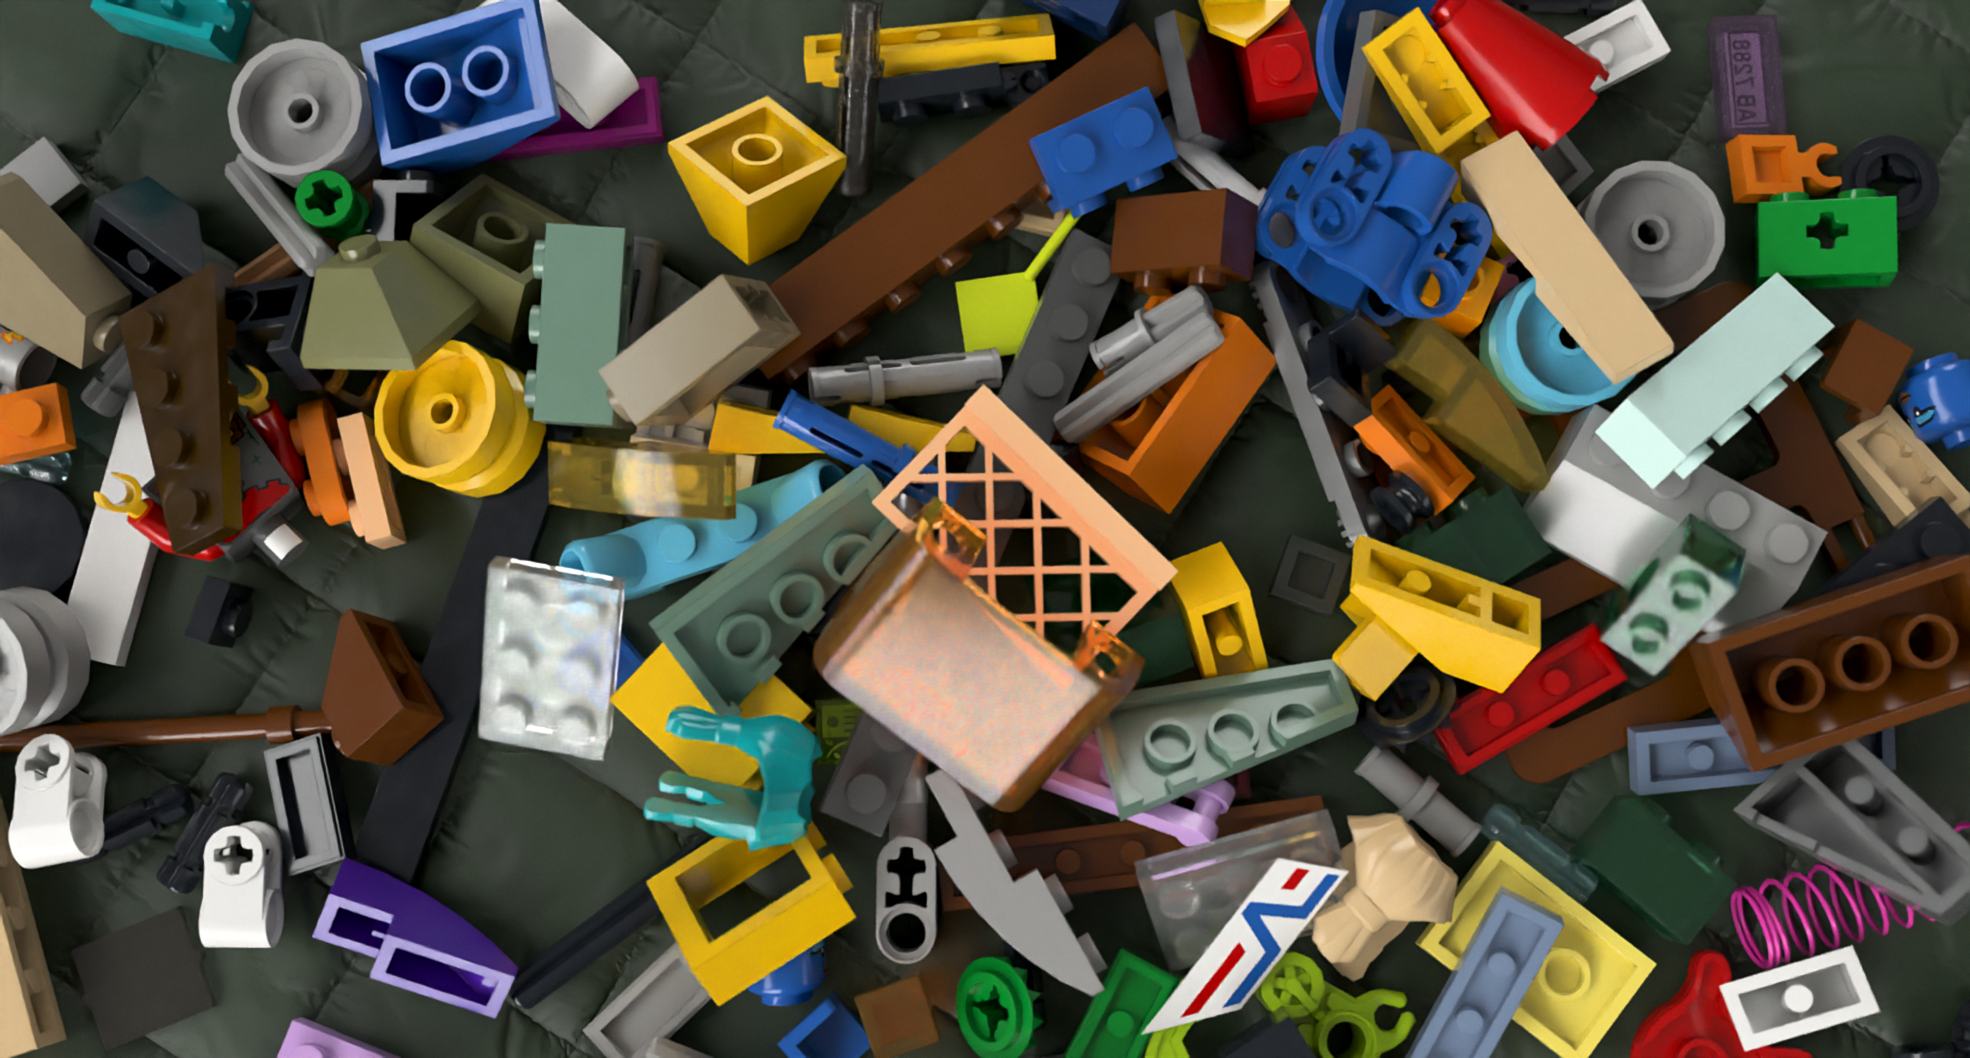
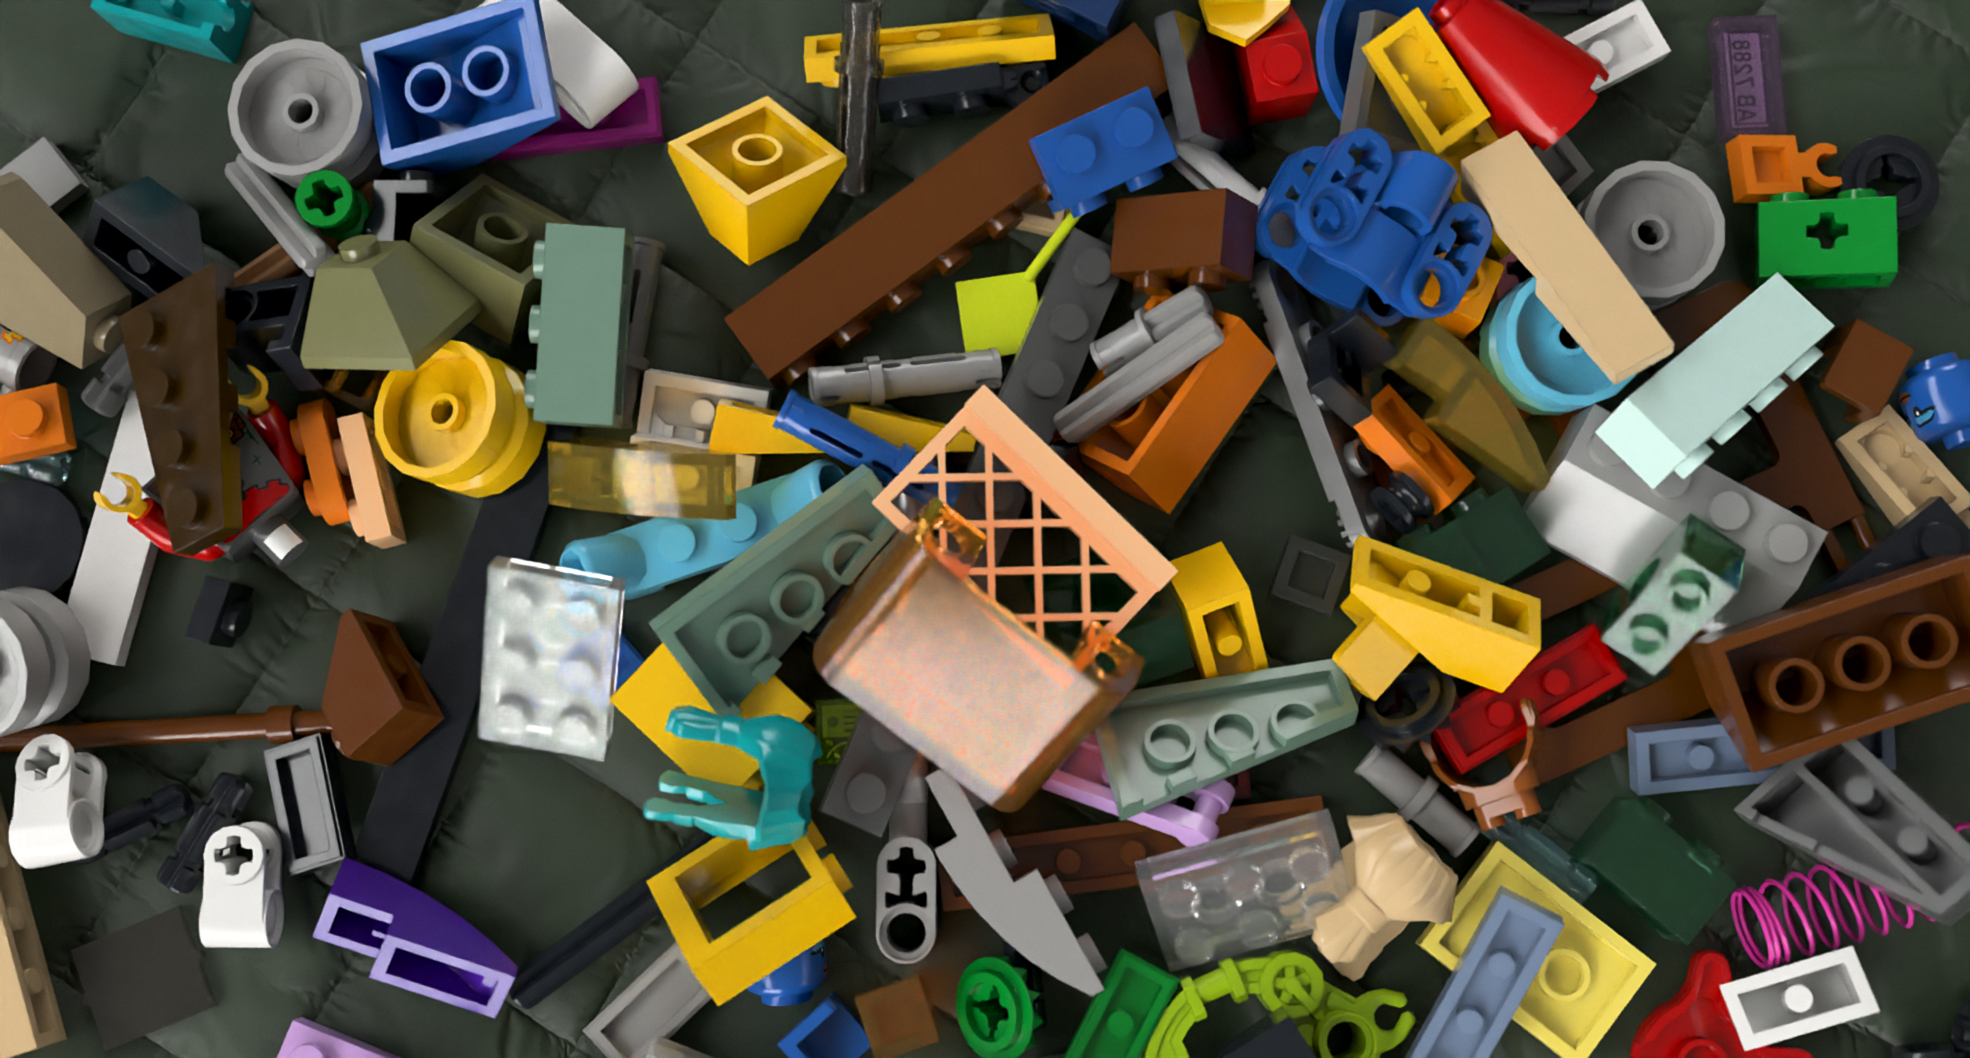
(698, 352): dark tan window -> none
(1250, 943): white sticker -> none
(1510, 794): none -> dark orange helmet

